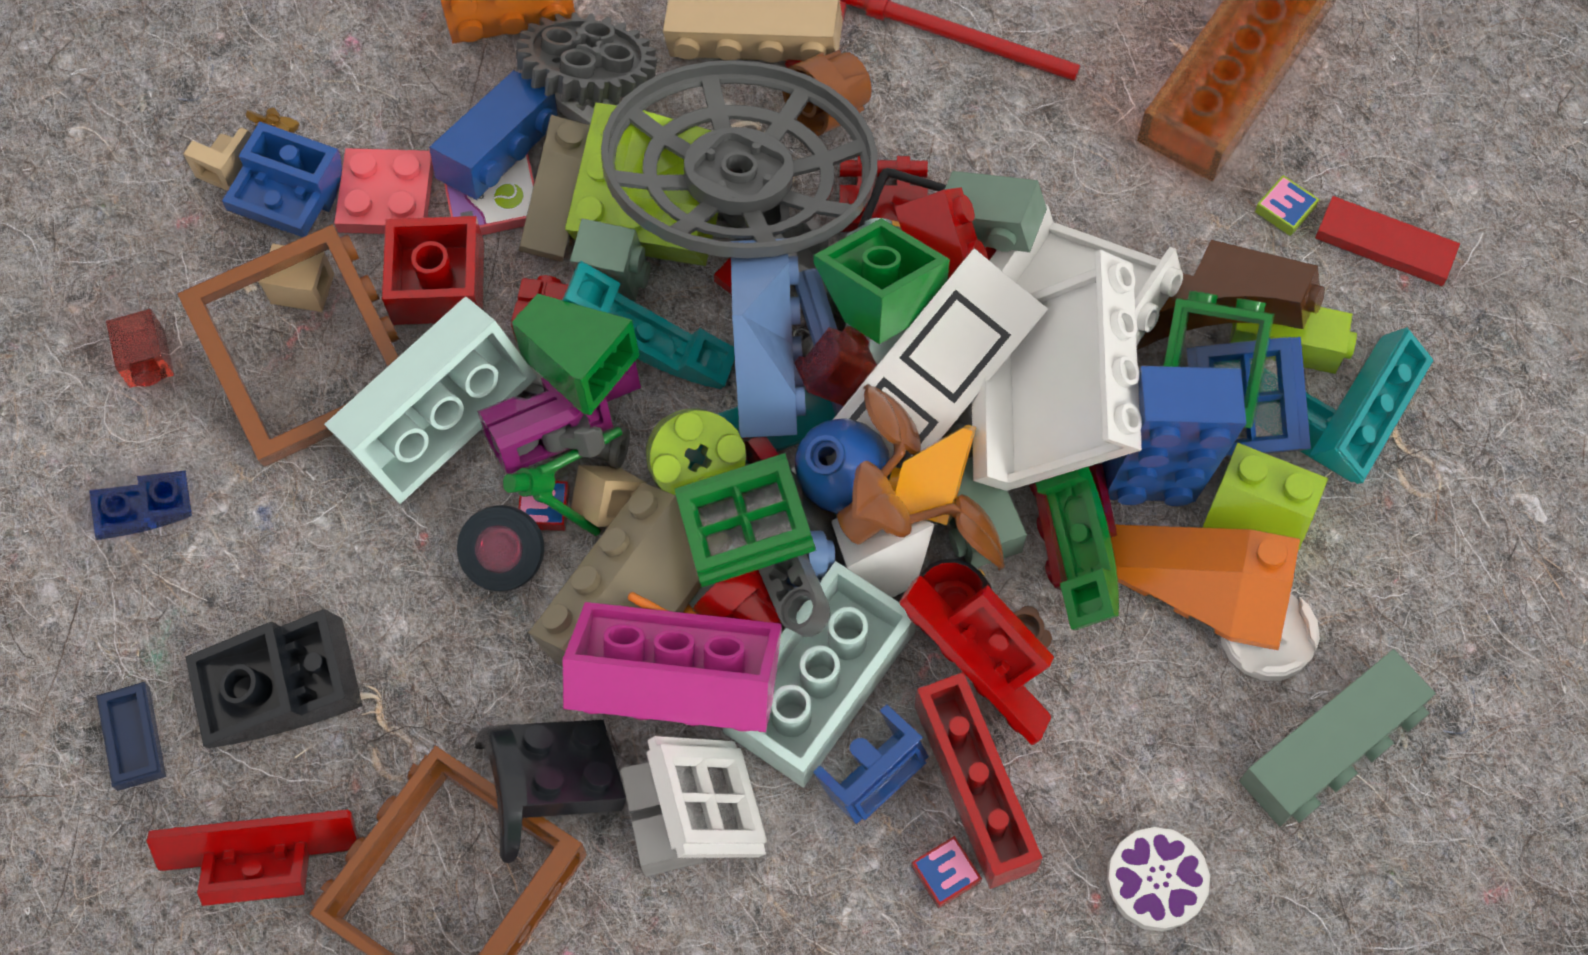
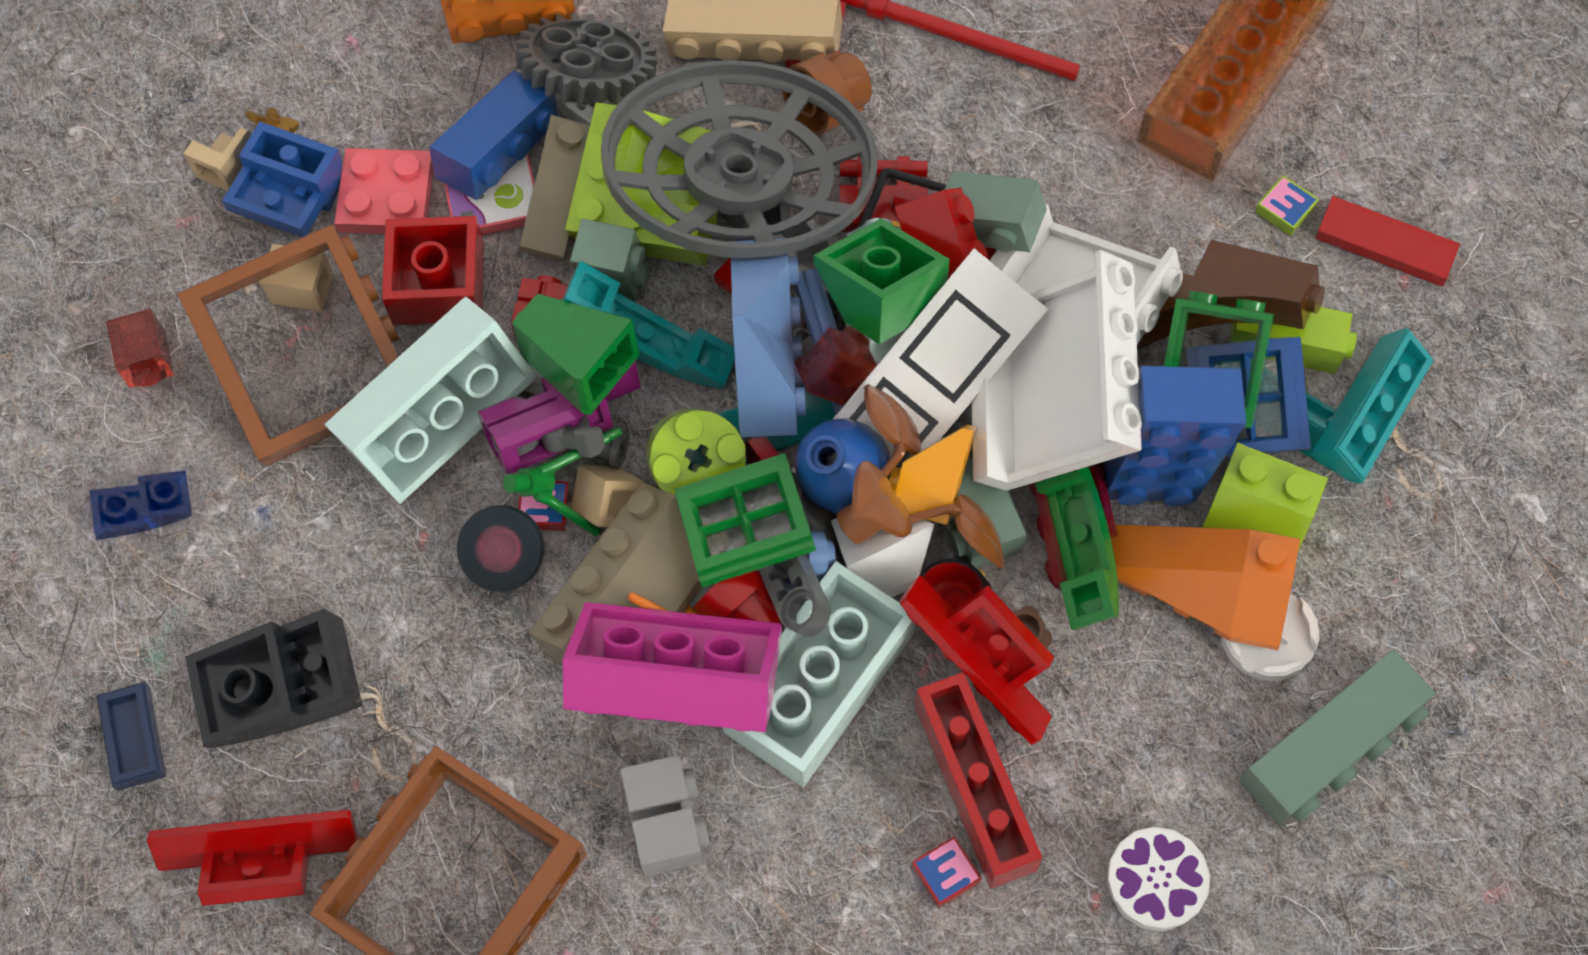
(549, 773): black piece -> none
(706, 798): white piece -> none
(880, 769): blue window -> none

